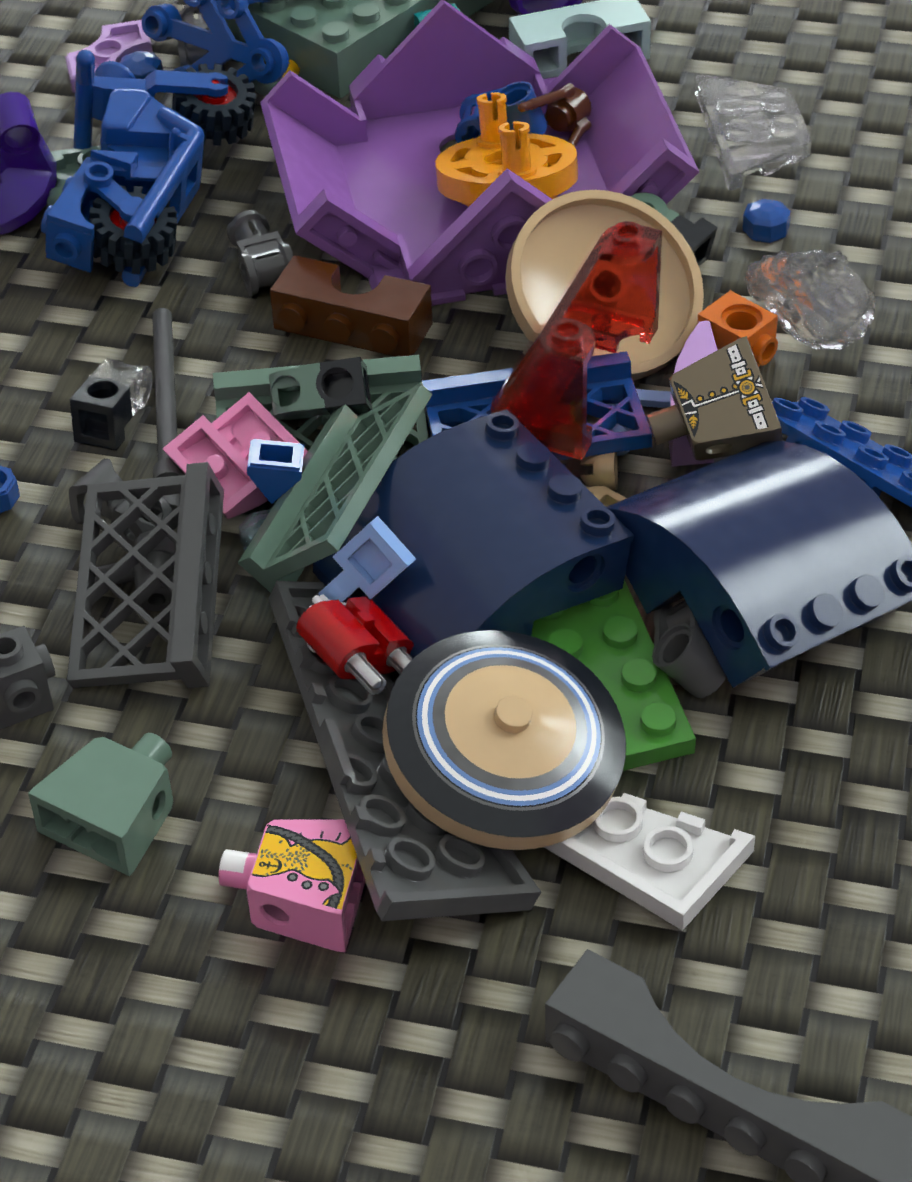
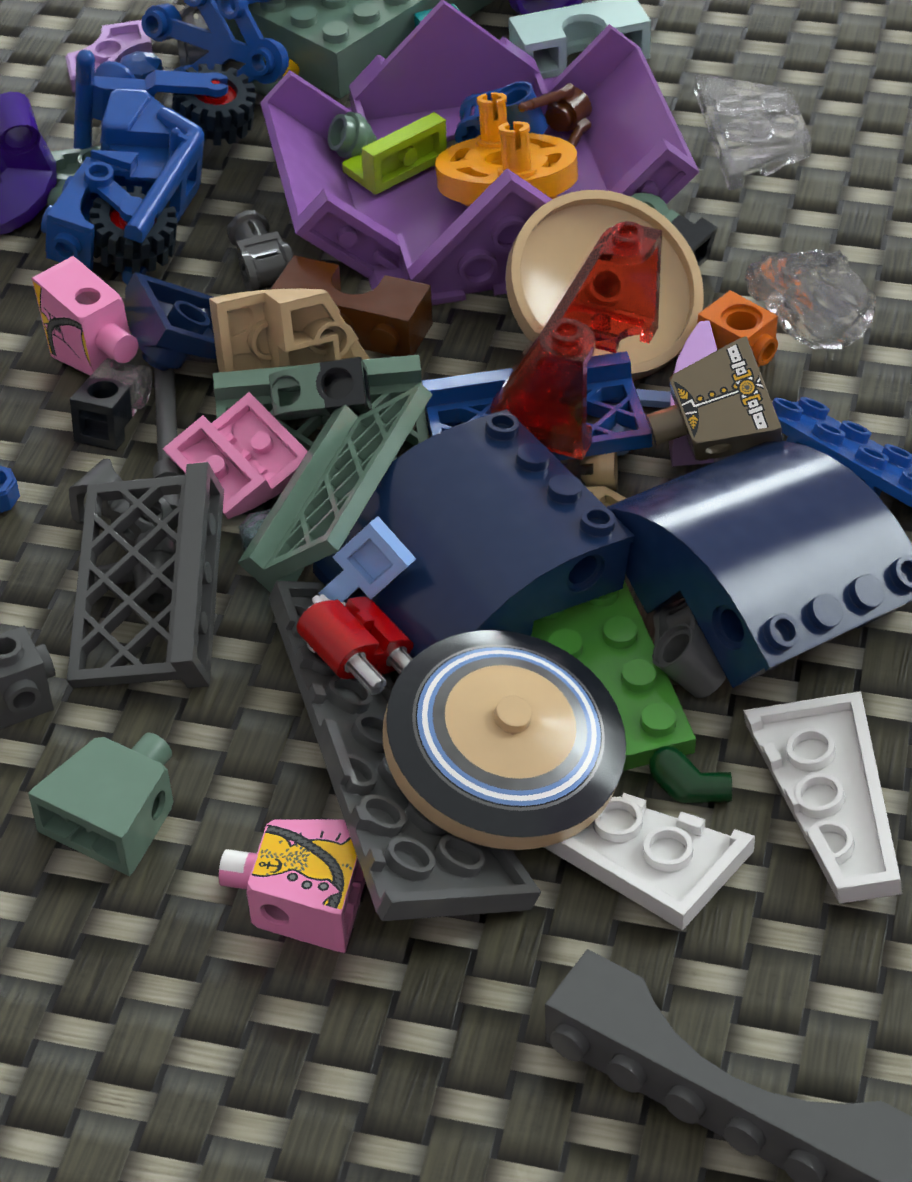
(82, 317): none -> bright pink torso
(169, 322): none -> dark blue slope
(275, 466): blue slope -> none
(280, 329): none -> tan slope
(349, 134): none -> sand green plate
(398, 154): none -> lime panel
(685, 782): none -> dark green arm
(766, 220): blue tile -> none
(832, 785): none -> white wing

